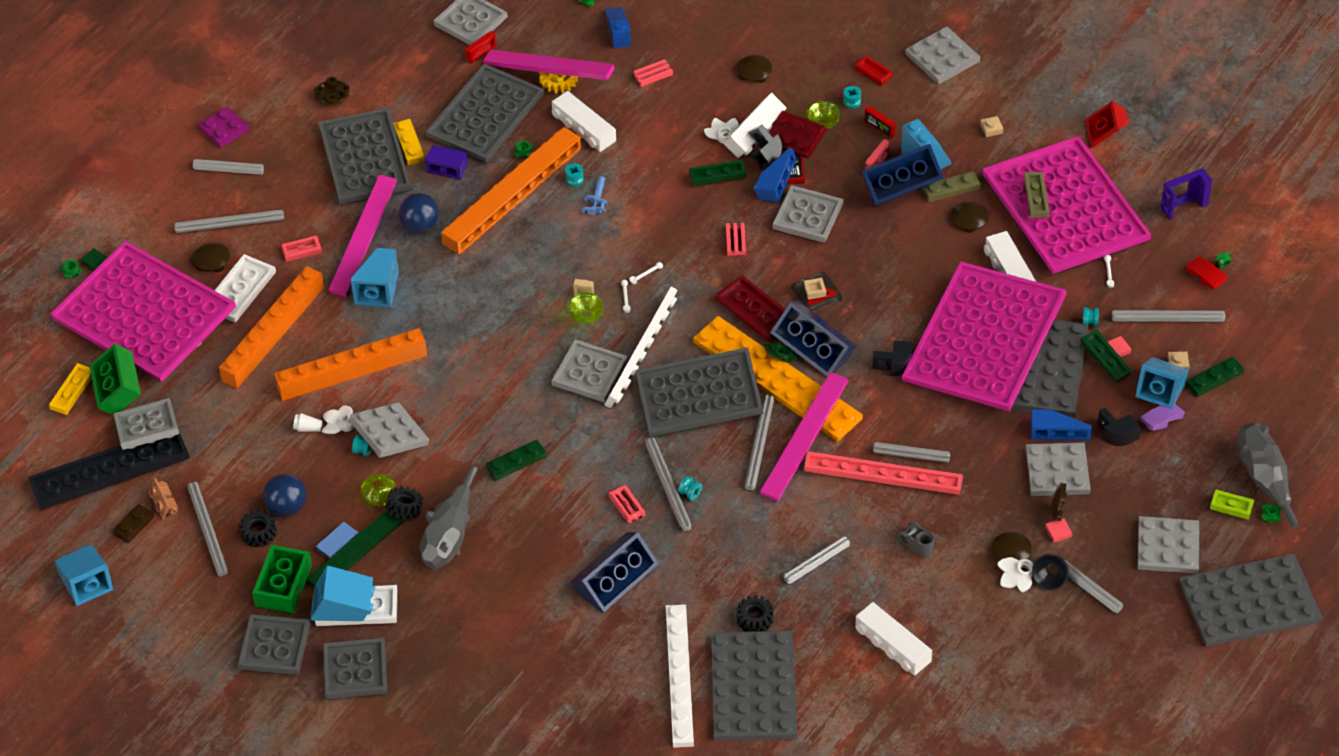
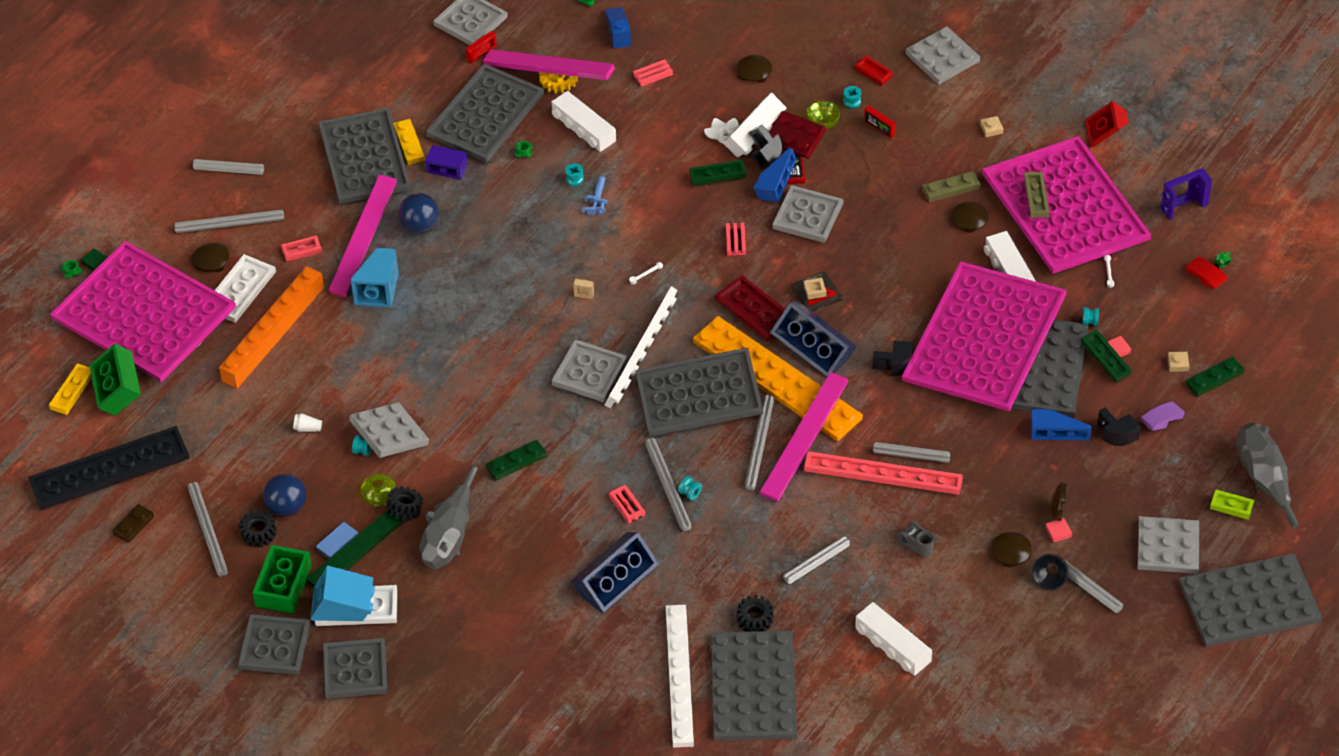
(84, 574): dark azure slope -> none
(146, 424): light grey plate -> none
(160, 492): nougat hinge -> none
(223, 127): magenta plate -> none
(331, 91): dark brown dish -> none
(338, 420): white plate -> none
(350, 364): orange brick -> none
(510, 190): orange brick -> none
(586, 302): clear neon green piece -> none
(626, 308): white hinge -> none
(781, 352): dark green gear -> none
(879, 154): coral tile -> none
(902, 175): dark blue slope -> none
(916, 135): dark azure slope -> none
(1014, 575): white plate -> none
(1055, 464): light grey plate -> none
(1161, 382): dark azure slope -> none
(1169, 315): light grey axle -> none
(1271, 517): green plate -> none

